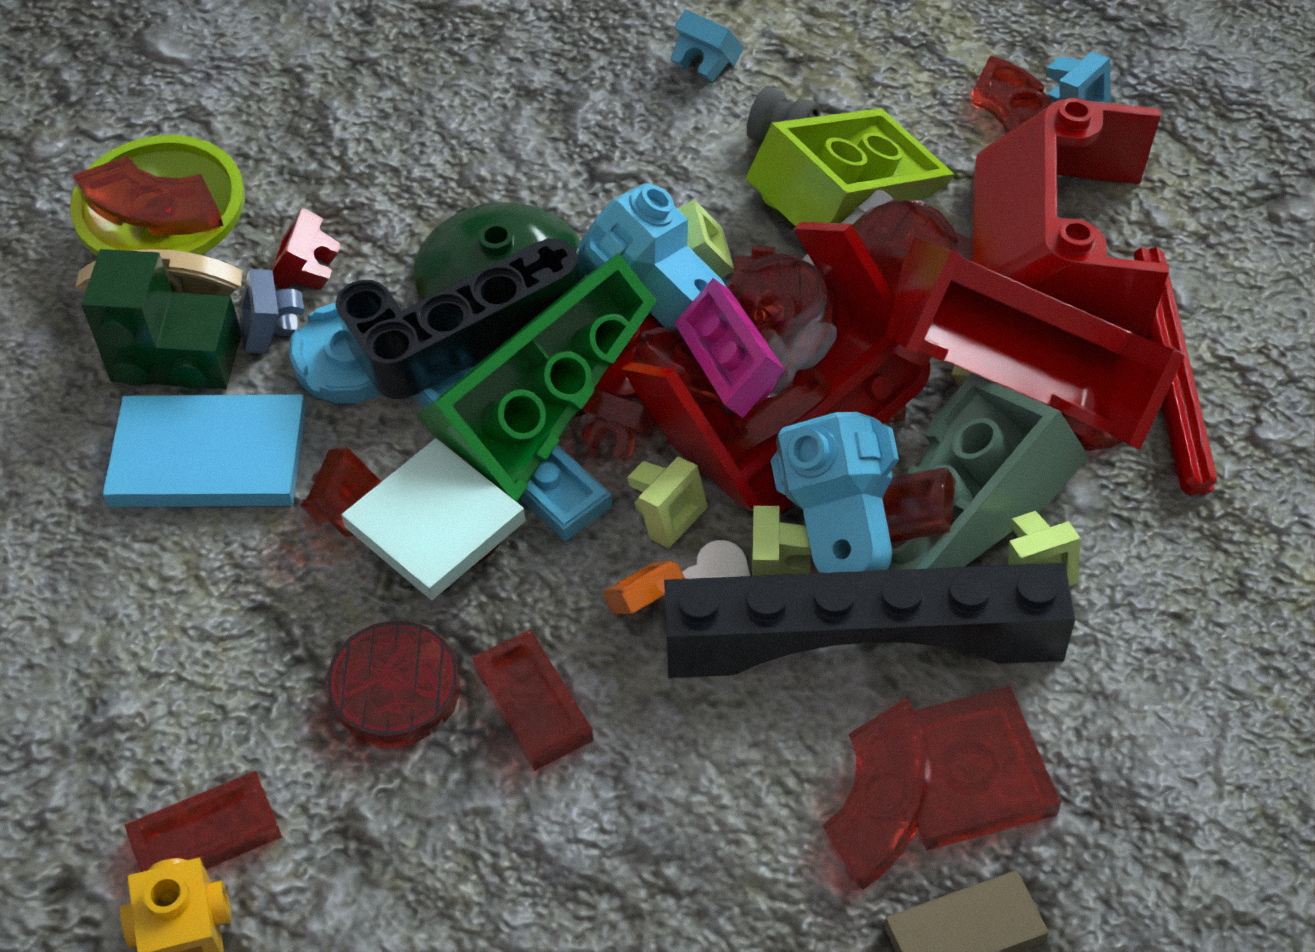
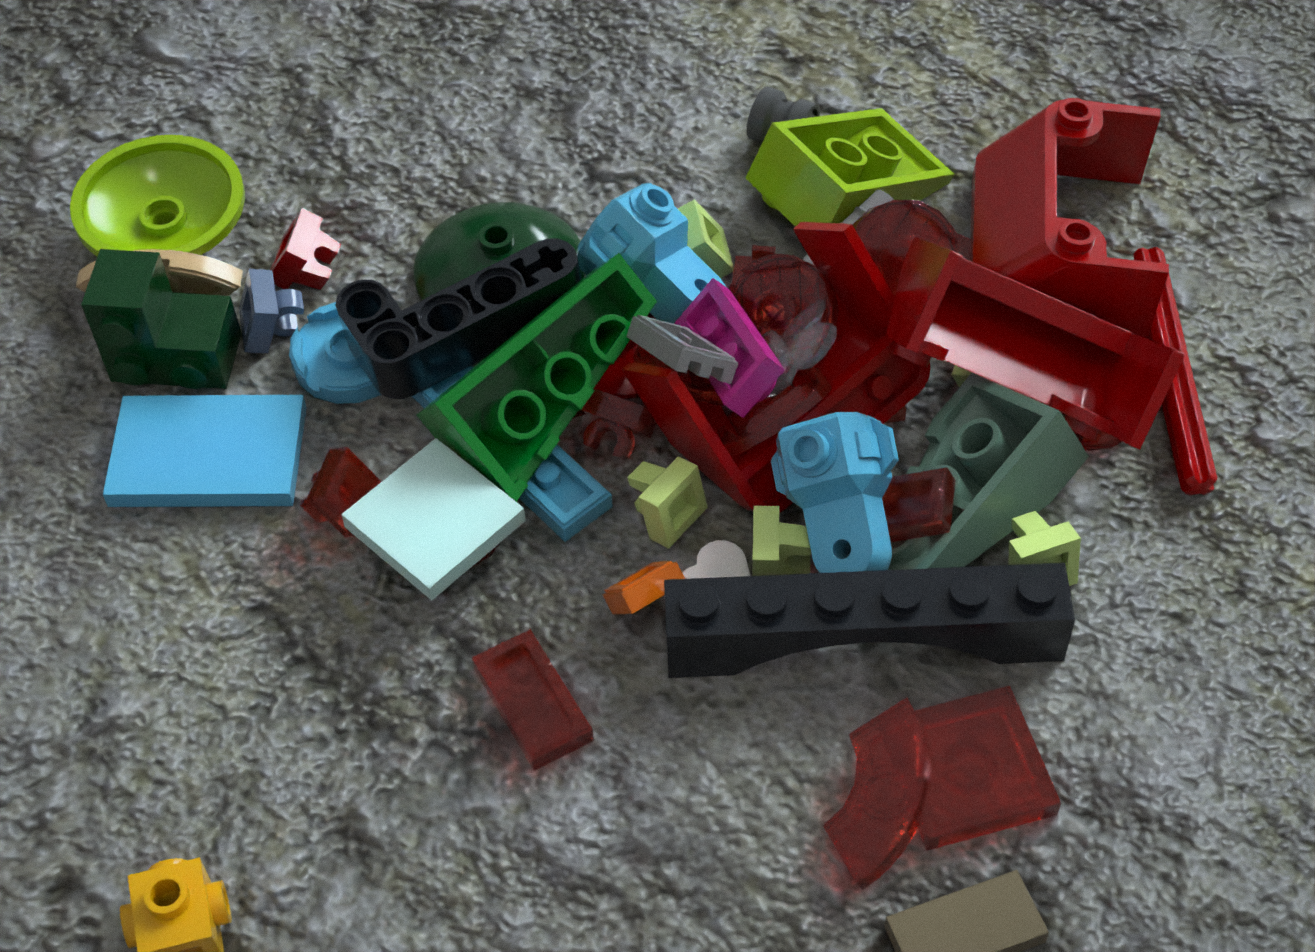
(135, 197): clear red tile -> none
(207, 826): clear red tile -> none
(393, 683): clear red tile -> none
(682, 348): none -> light grey tile
(705, 38): medium azure tile -> none
(1009, 93): clear red tile -> none
(1081, 79): medium azure tile -> none

